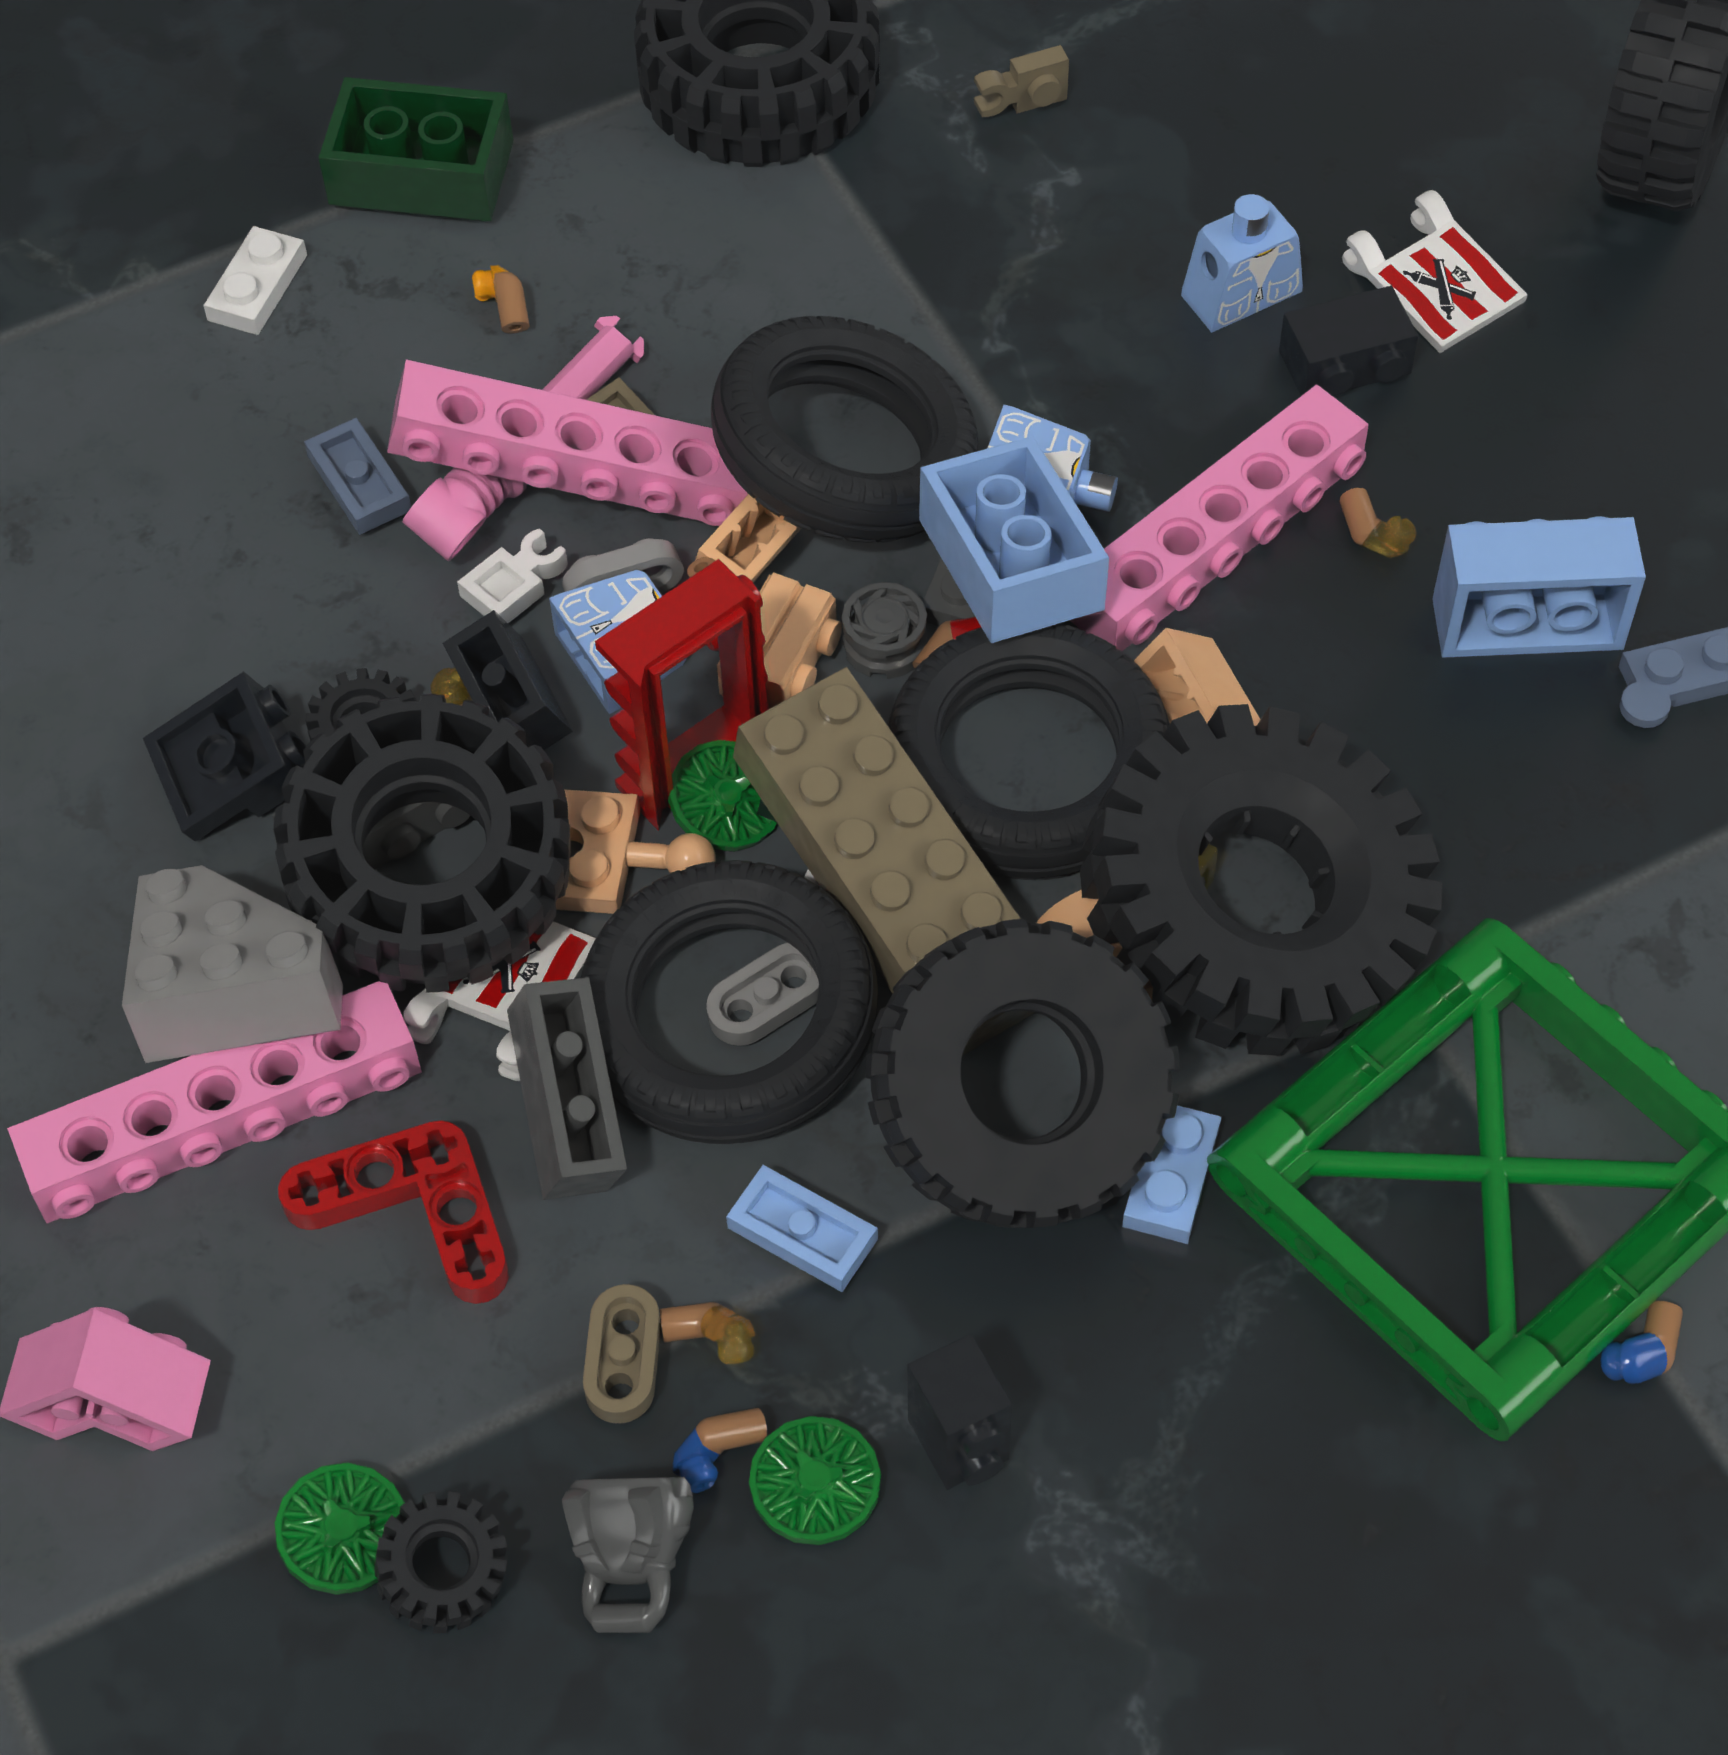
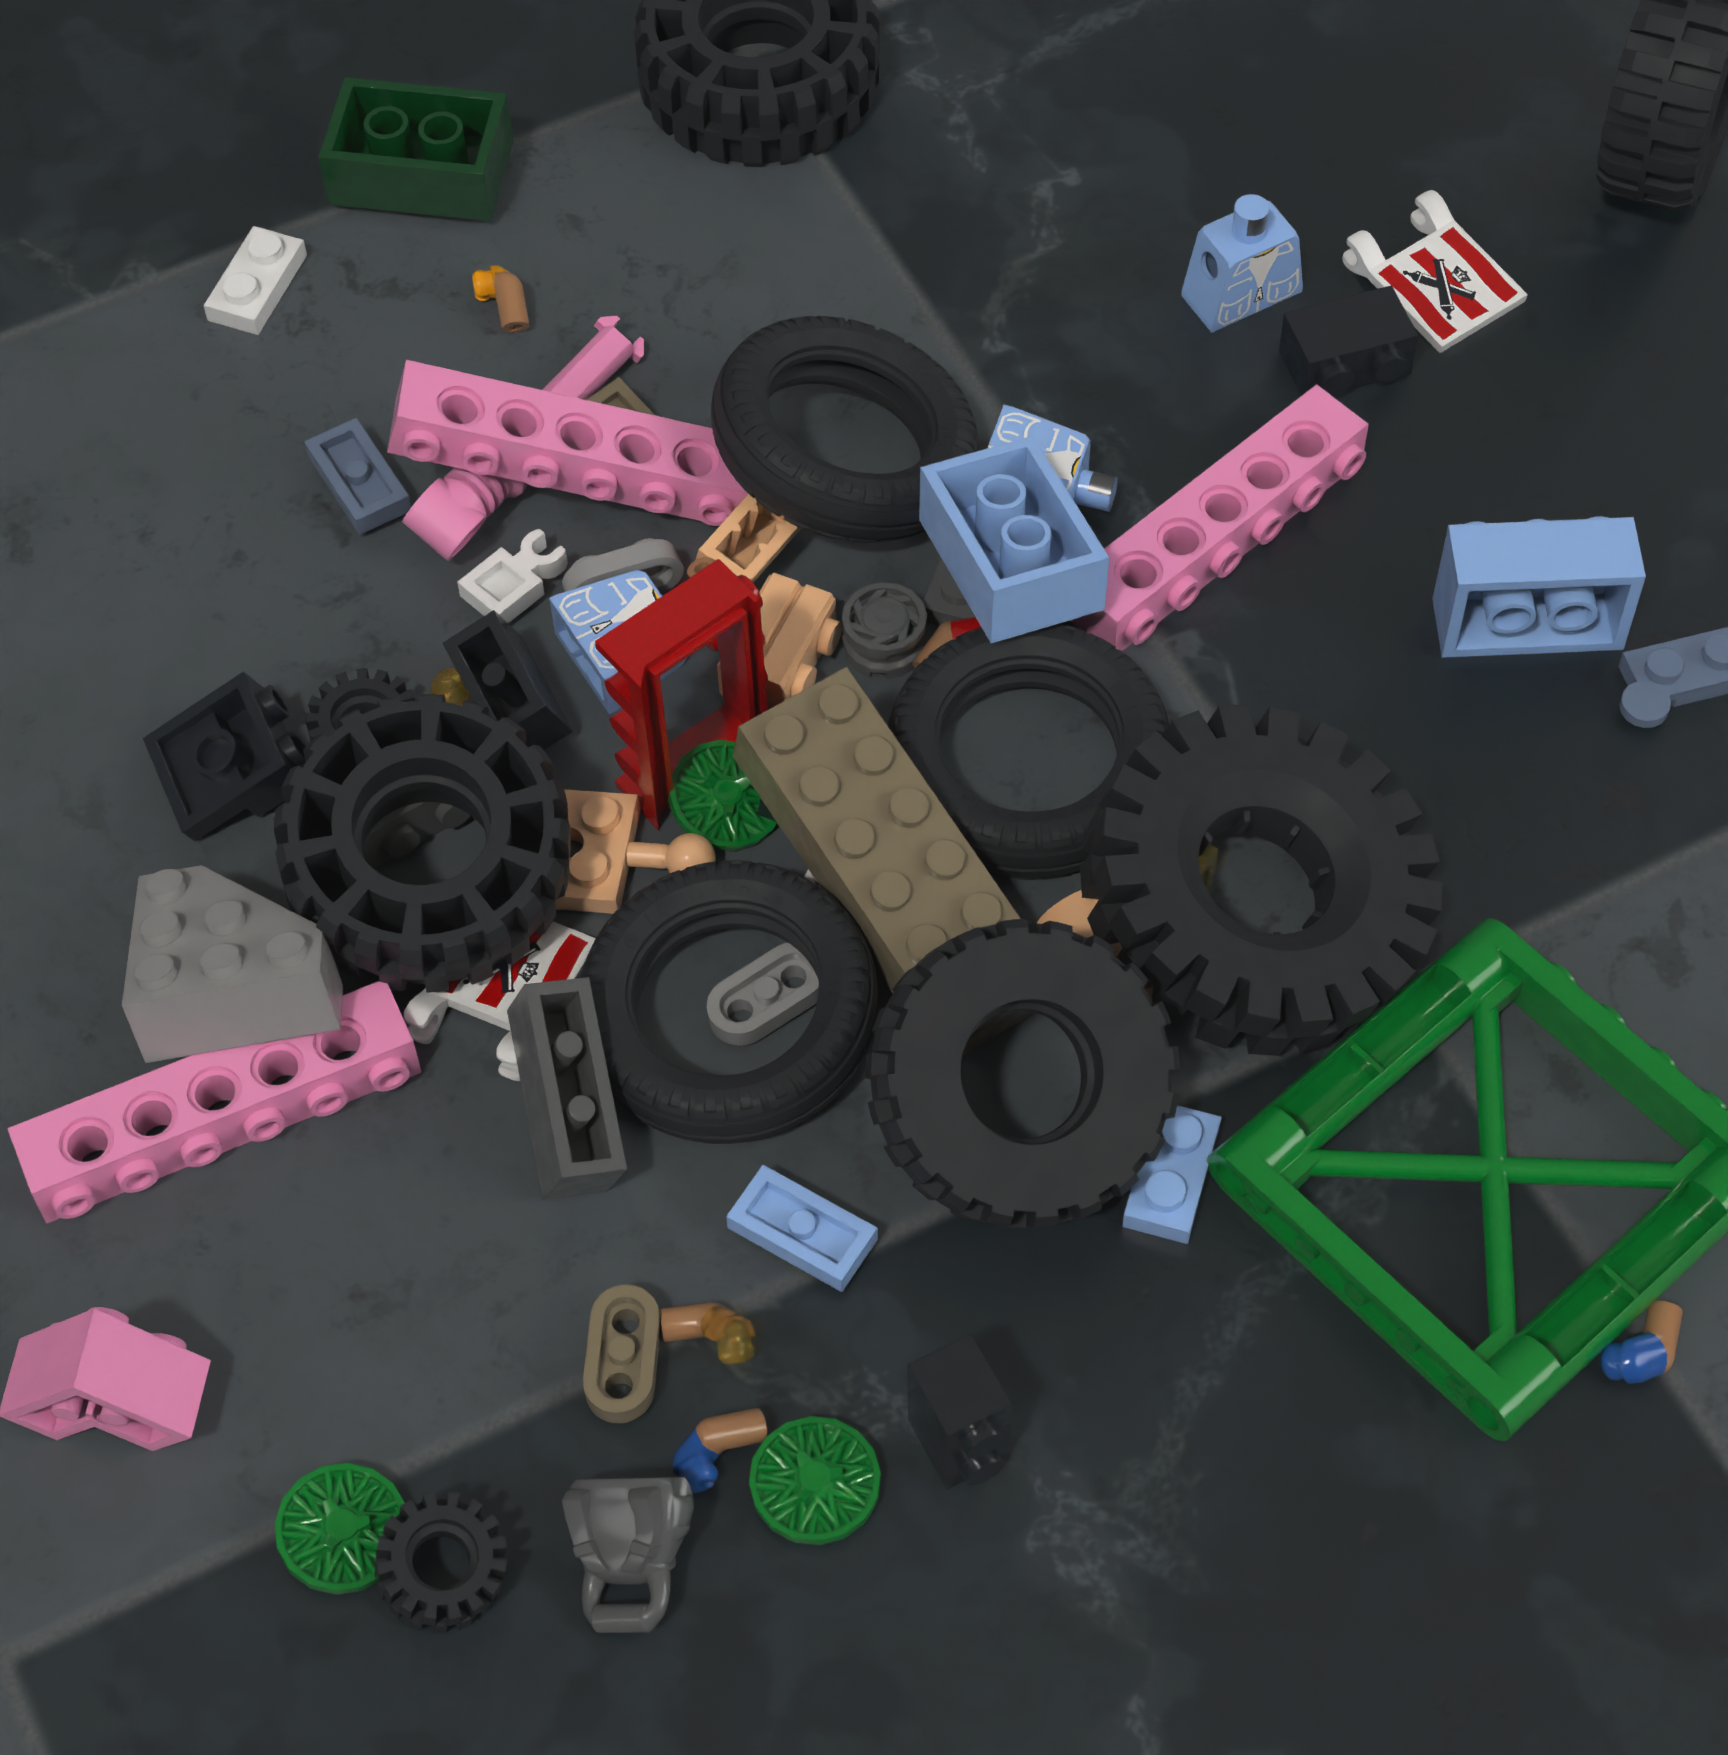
(431, 1182): red beam -> none
(1031, 83): dark tan plate -> none
(1191, 675): light nougat brick -> none
(1385, 538): arm -> none

